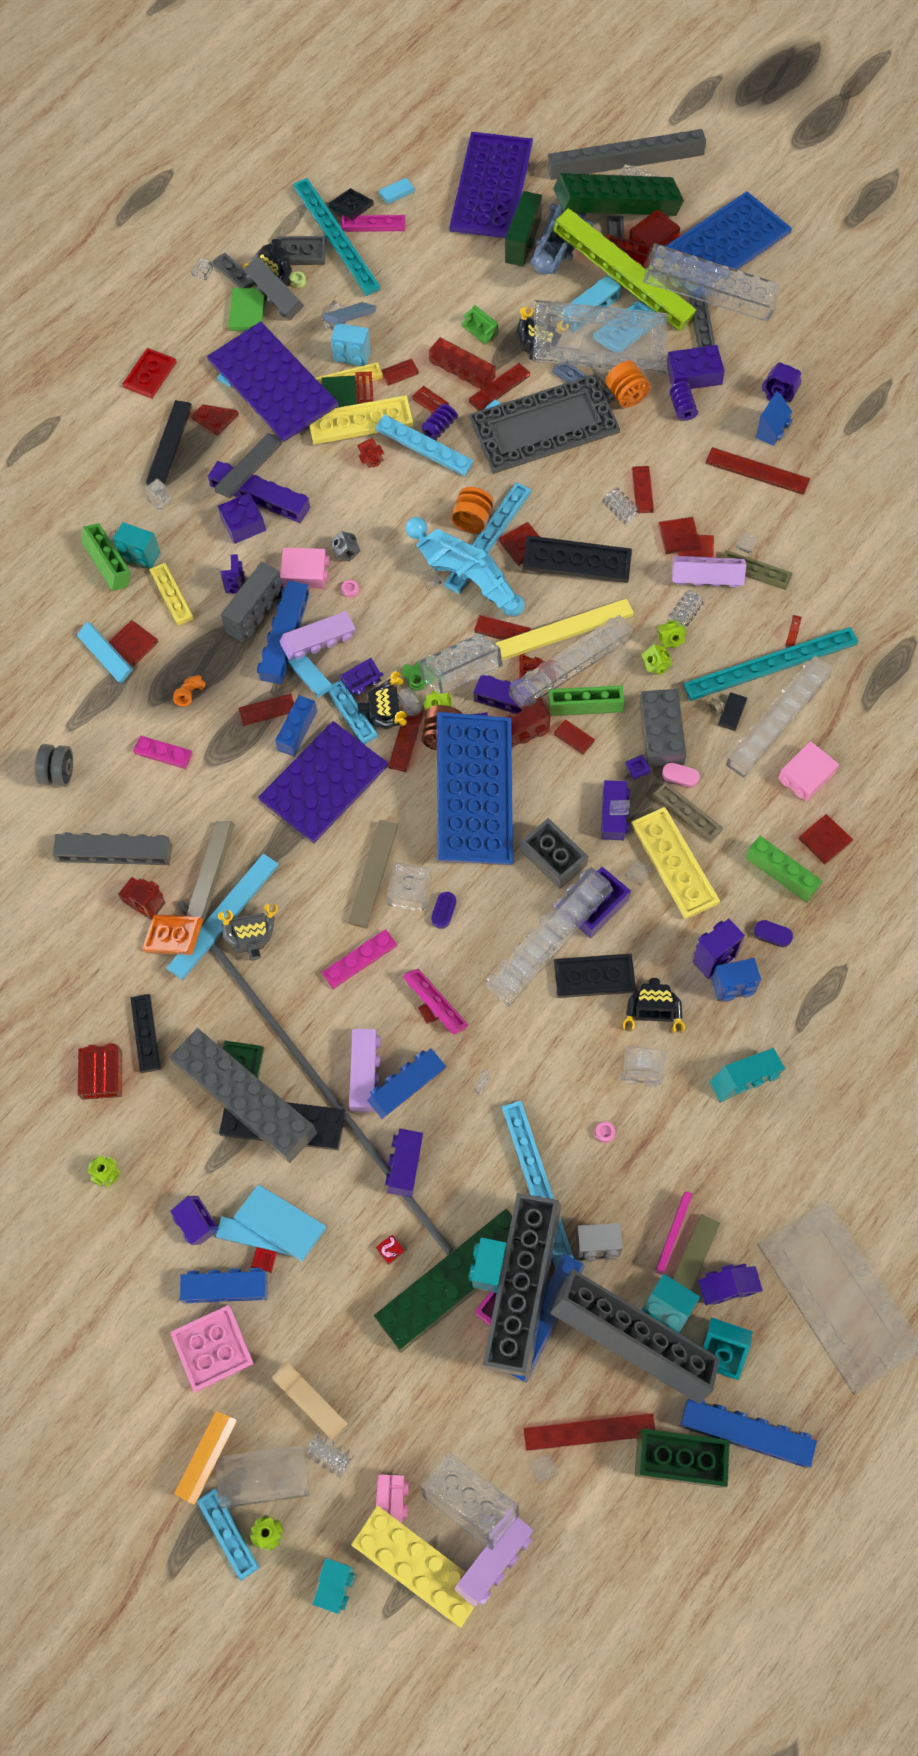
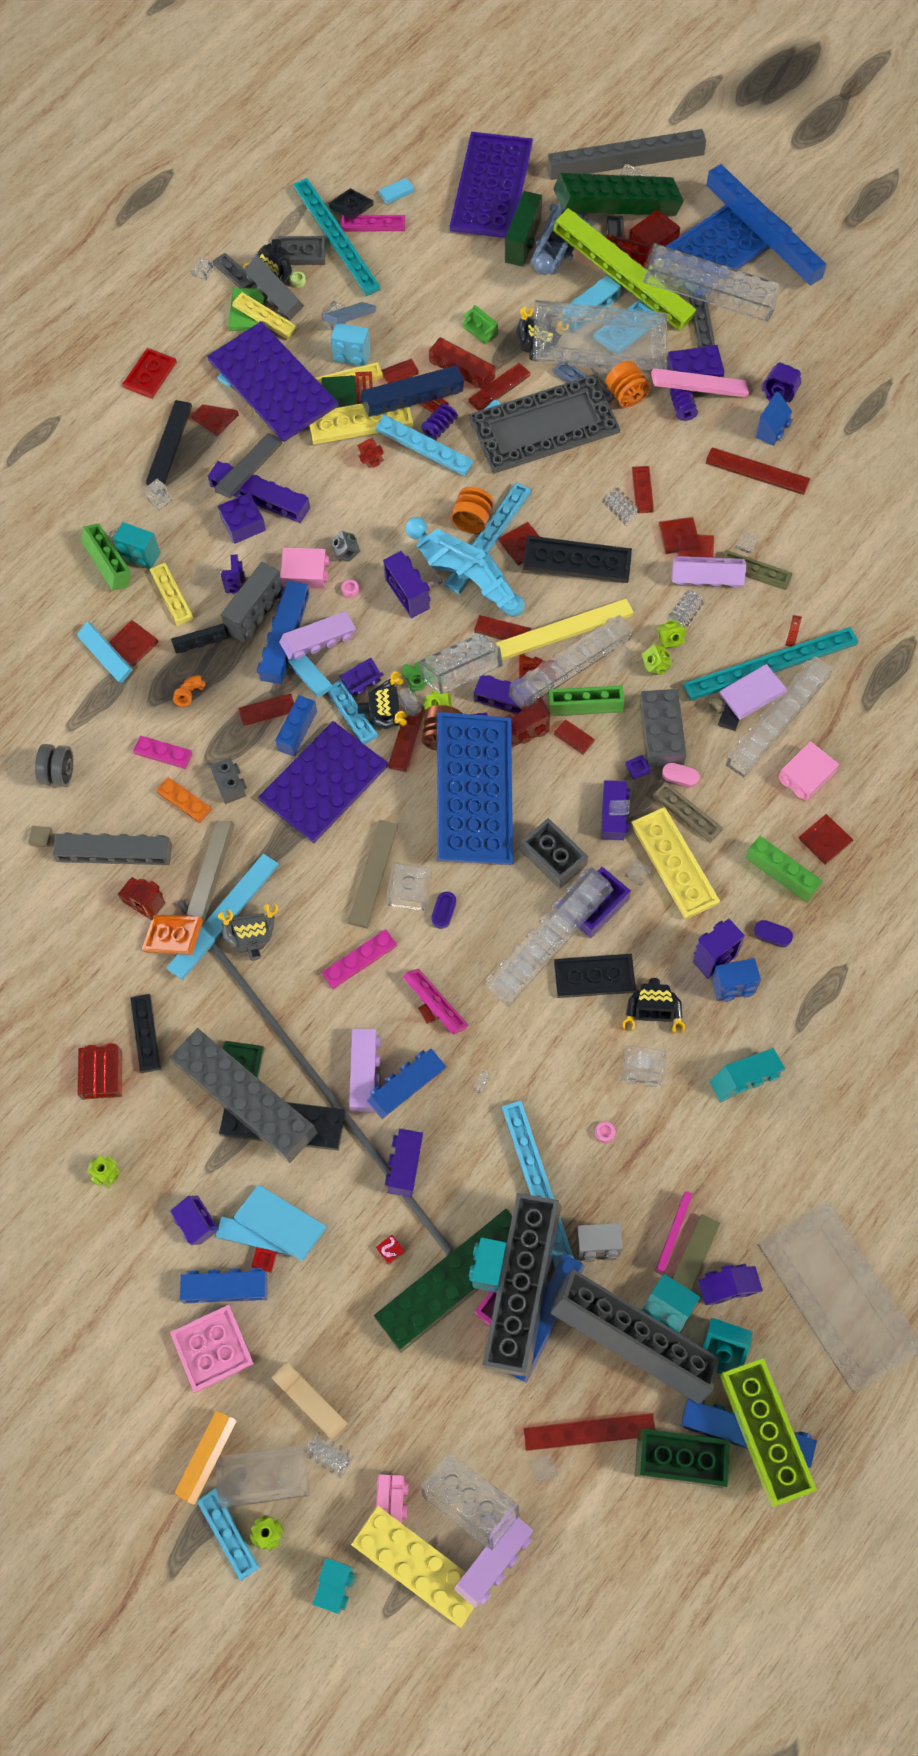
(40, 836): none -> dark tan tile
(183, 800): none -> orange plate
(199, 638): none -> black plate
(228, 781): none -> dark grey brick
(265, 315): none -> light yellow tile
(407, 584): none -> dark purple brick
(412, 391): none -> dark blue brick
(699, 383): none -> bright pink tile
(753, 692): none -> lavender tile
(766, 224): none -> blue brick
(767, 1432): none -> lime brick

